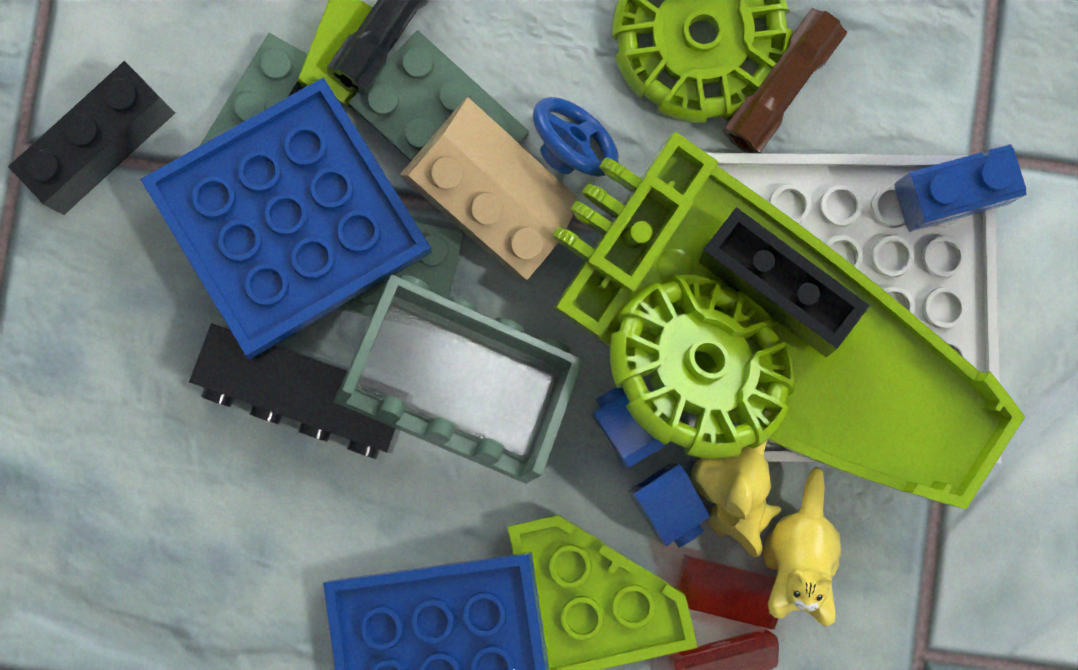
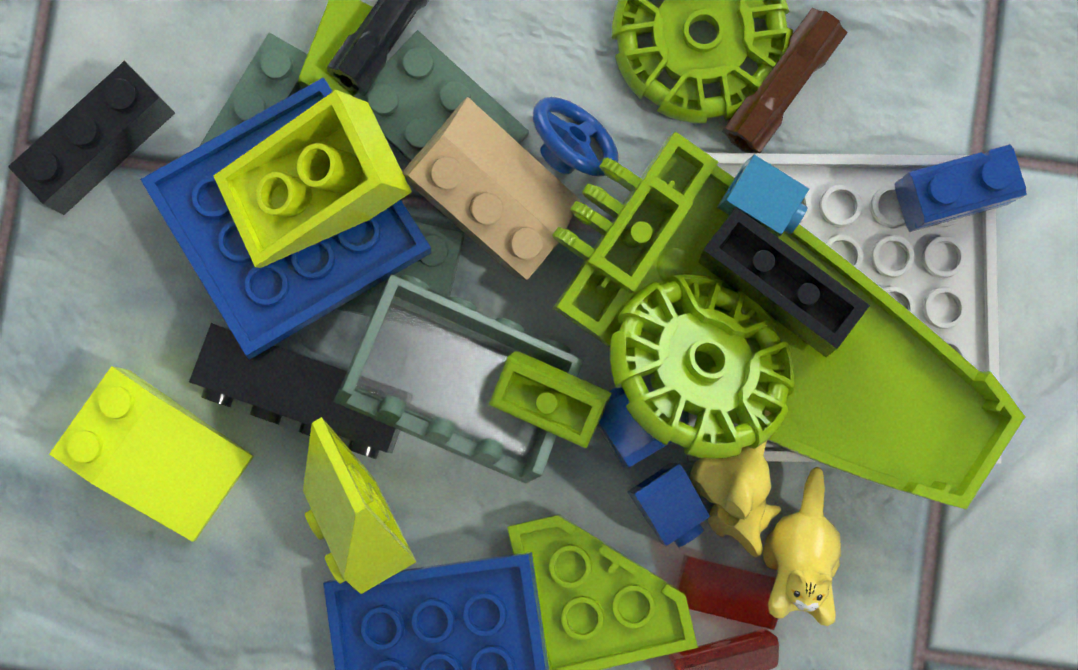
(151, 453): none -> neon yellow slope
(312, 179): none -> neon yellow slope
(351, 514): none -> neon yellow slope
(549, 398): none -> lime slope
(766, 196): none -> dark azure brick

